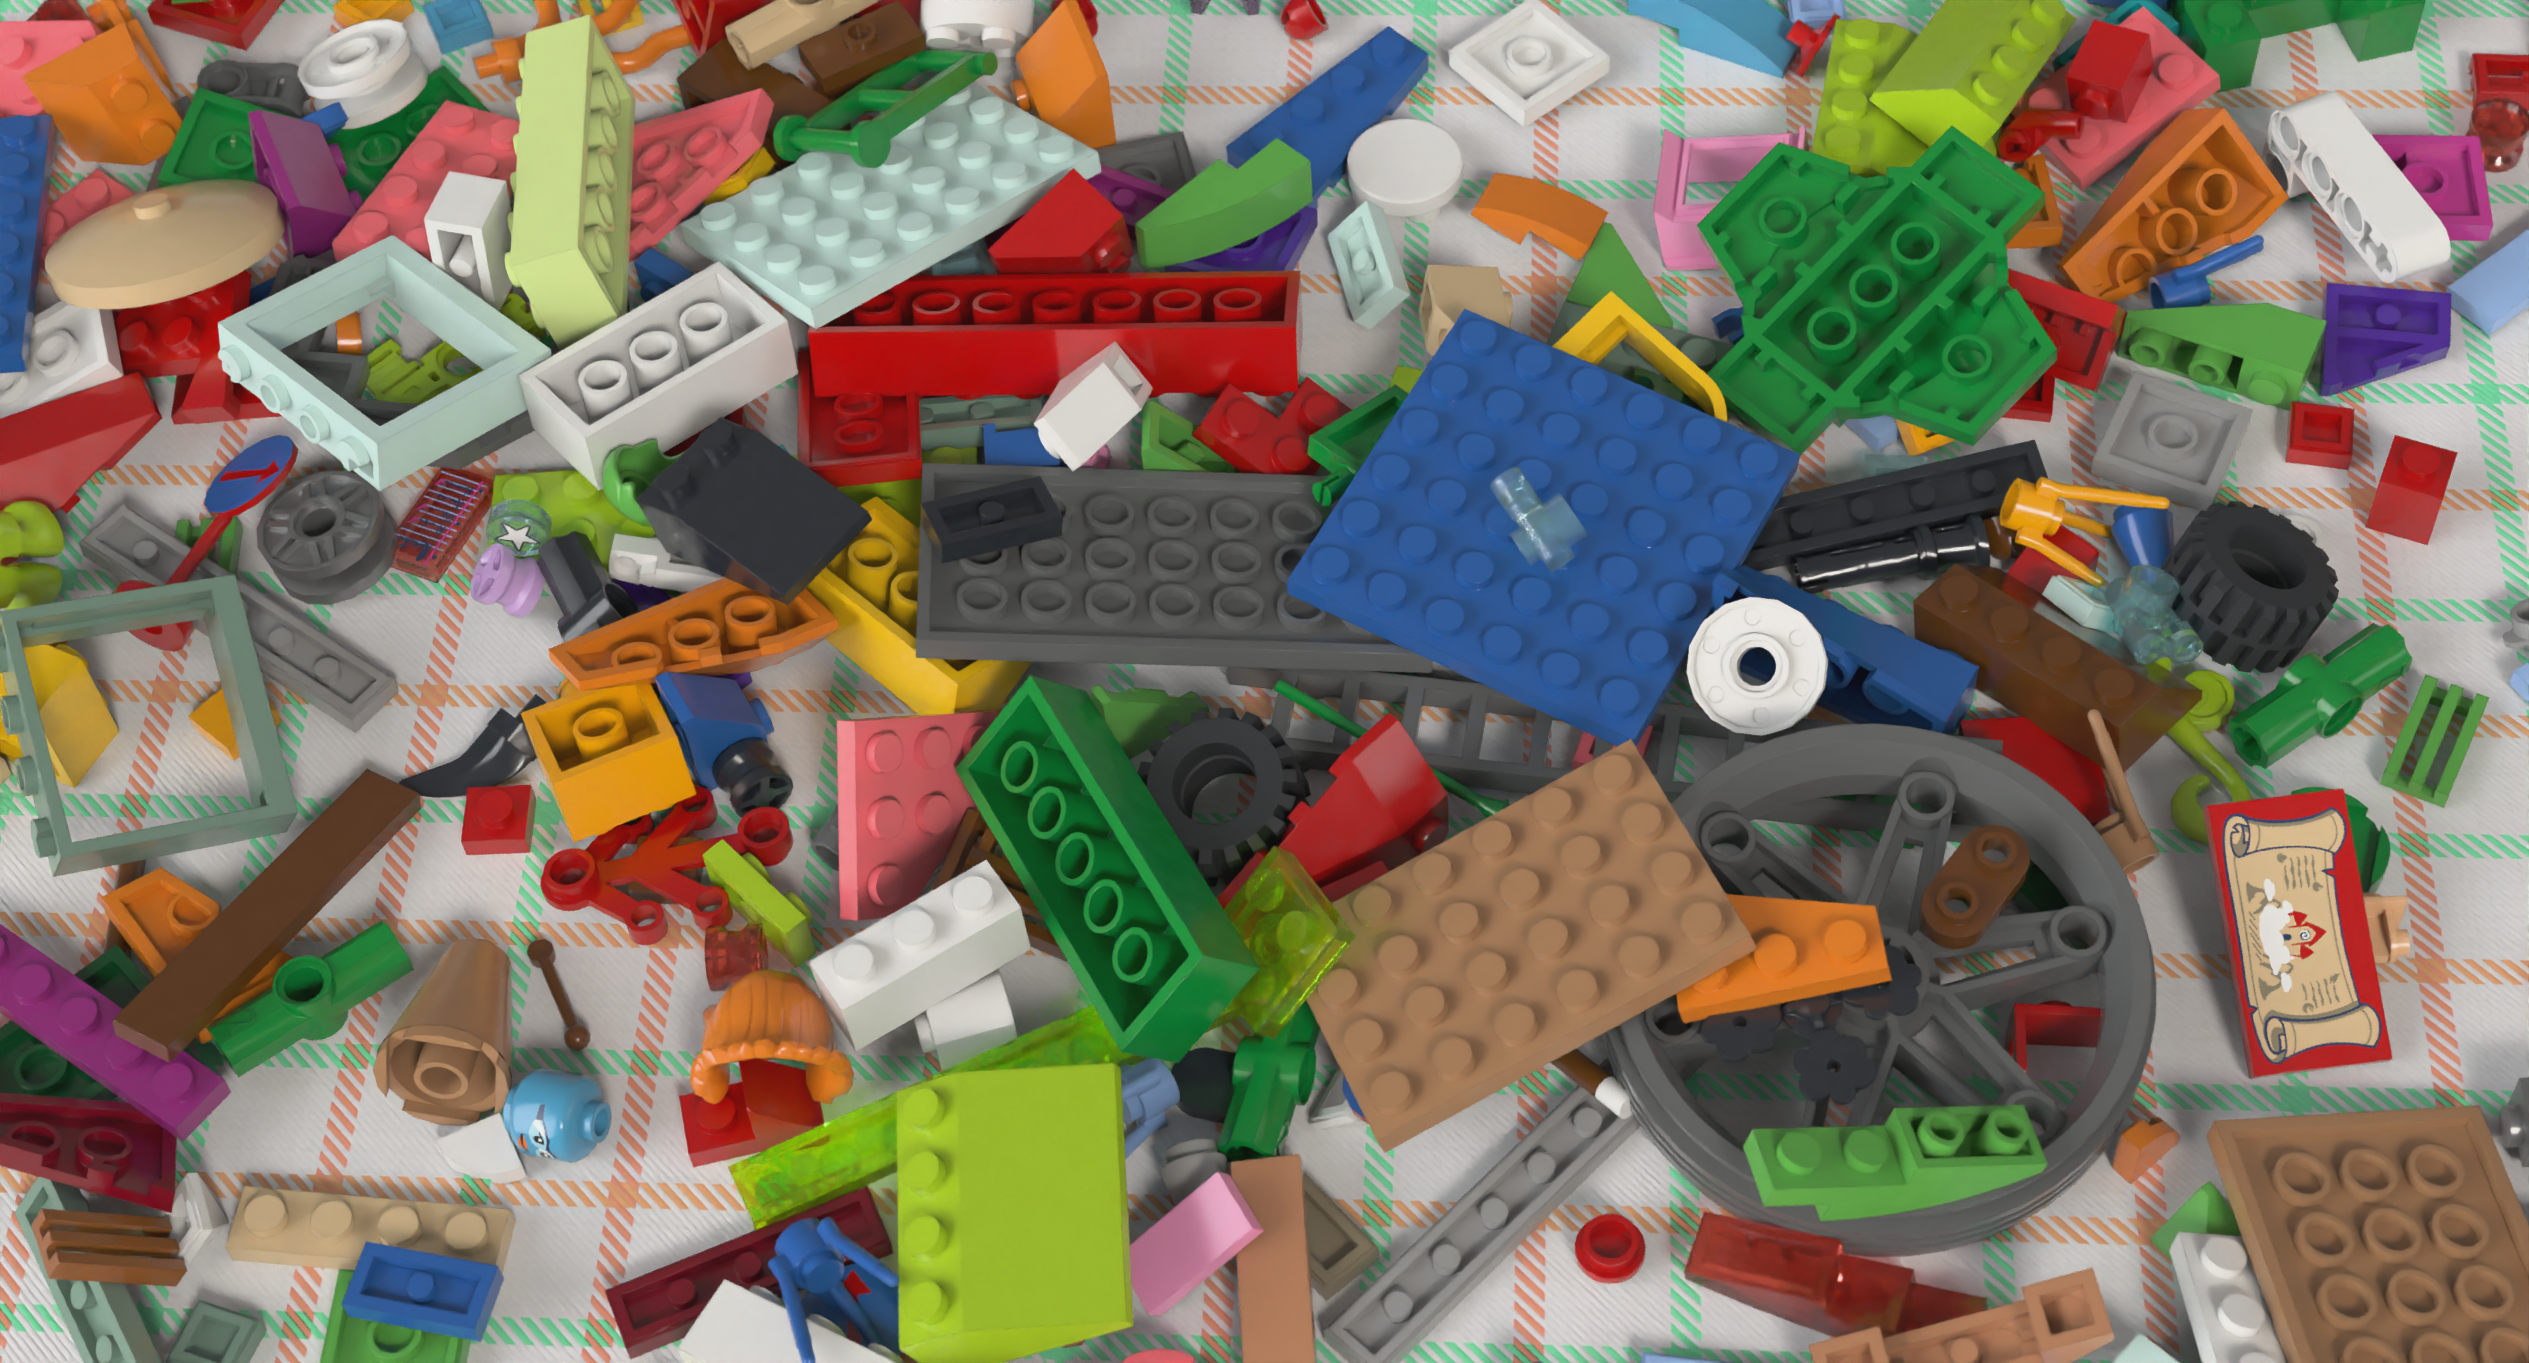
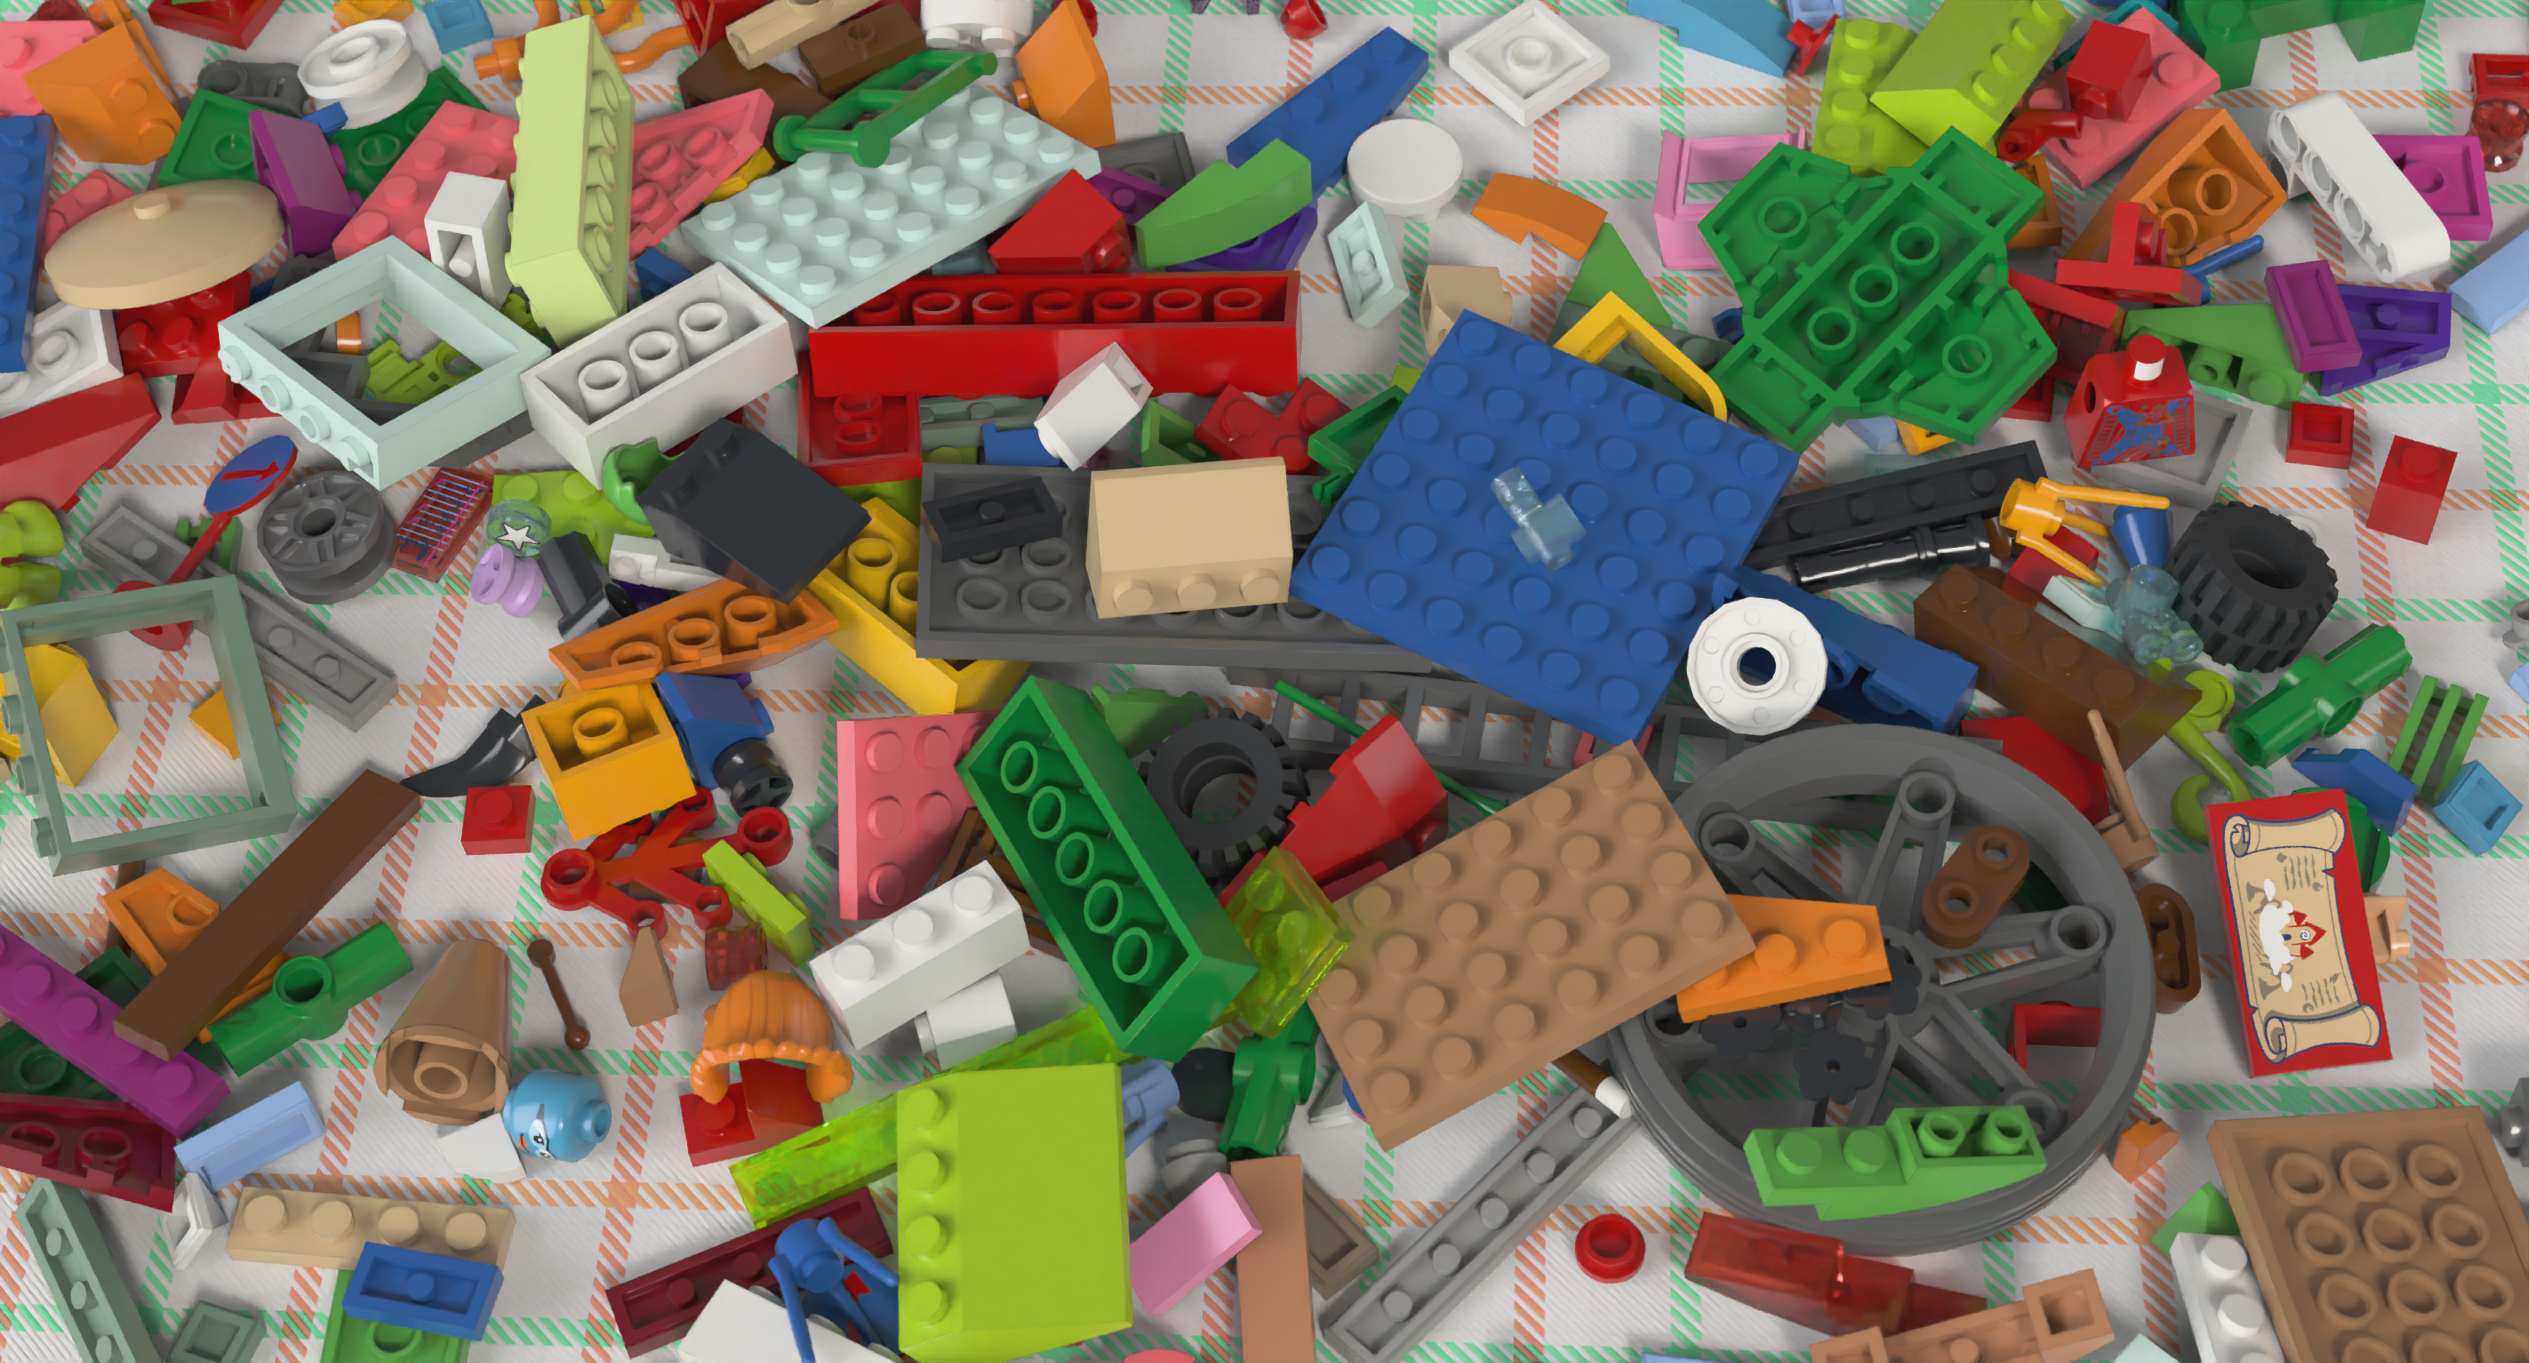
(106, 1239): dark orange tile -> none
(252, 1138): none -> light blue tile
(646, 984): none -> medium nougat slope
(1189, 537): none -> tan slope
(2131, 268): none -> red bracket
(2132, 406): none -> red torso
(2173, 946): none -> reddish brown plate
(2312, 316): none -> magenta tile
(2364, 777): none -> blue tile
(2476, 807): none -> dark azure tile

